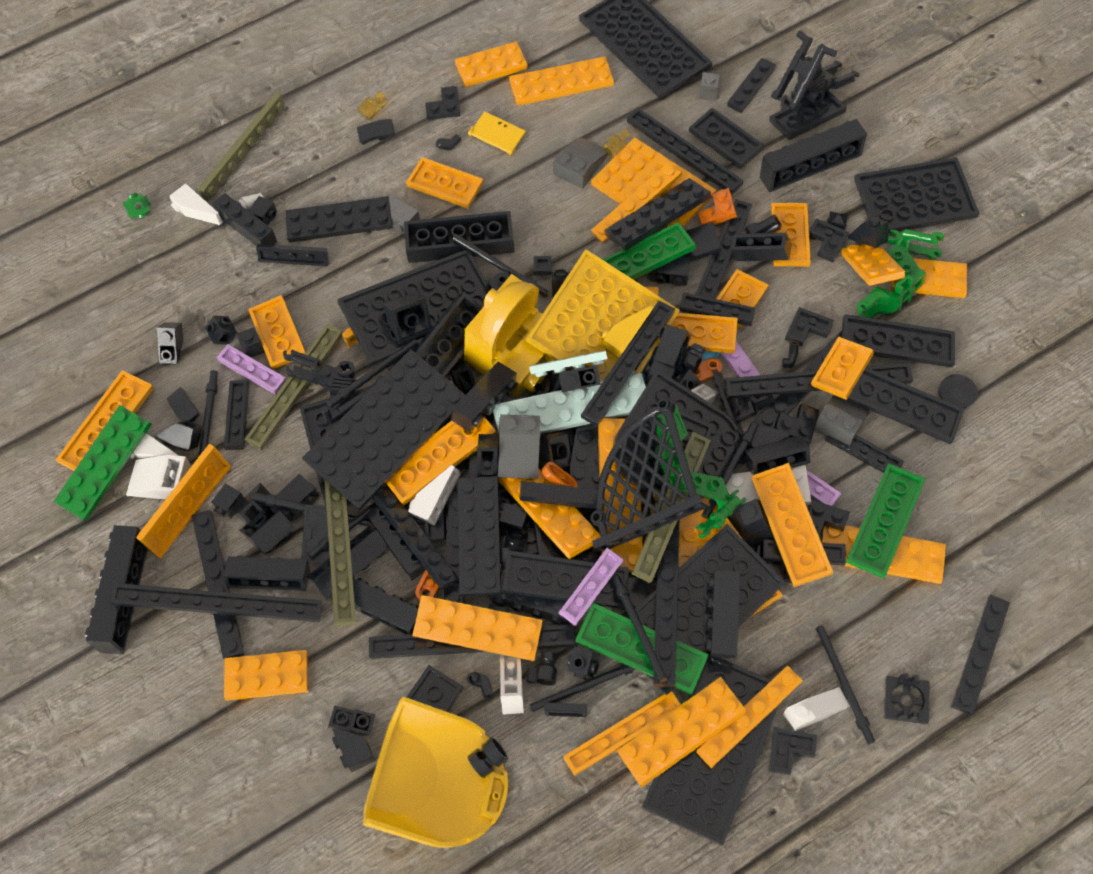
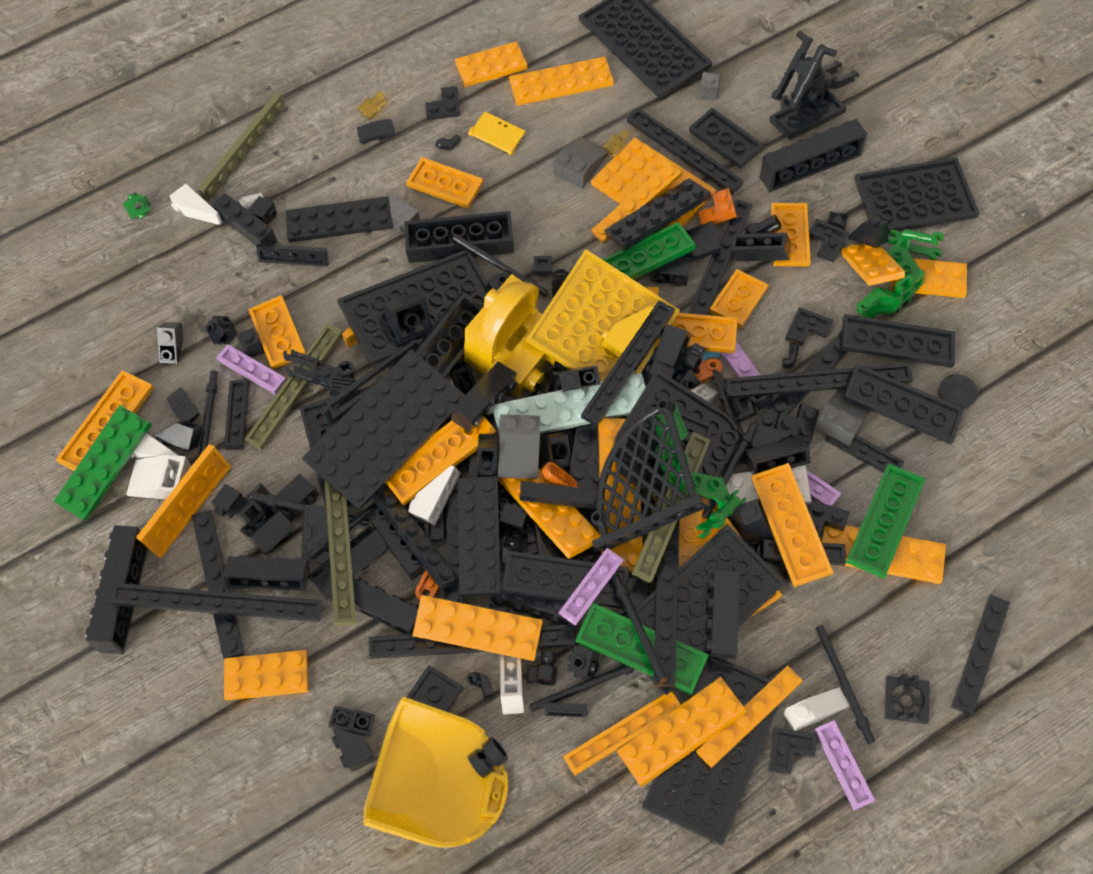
(576, 361): light aqua plate -> none
(707, 306): black tile -> none
(751, 85): black plate -> none
(842, 368): light orange plate -> none
(844, 765): none -> lavender plate

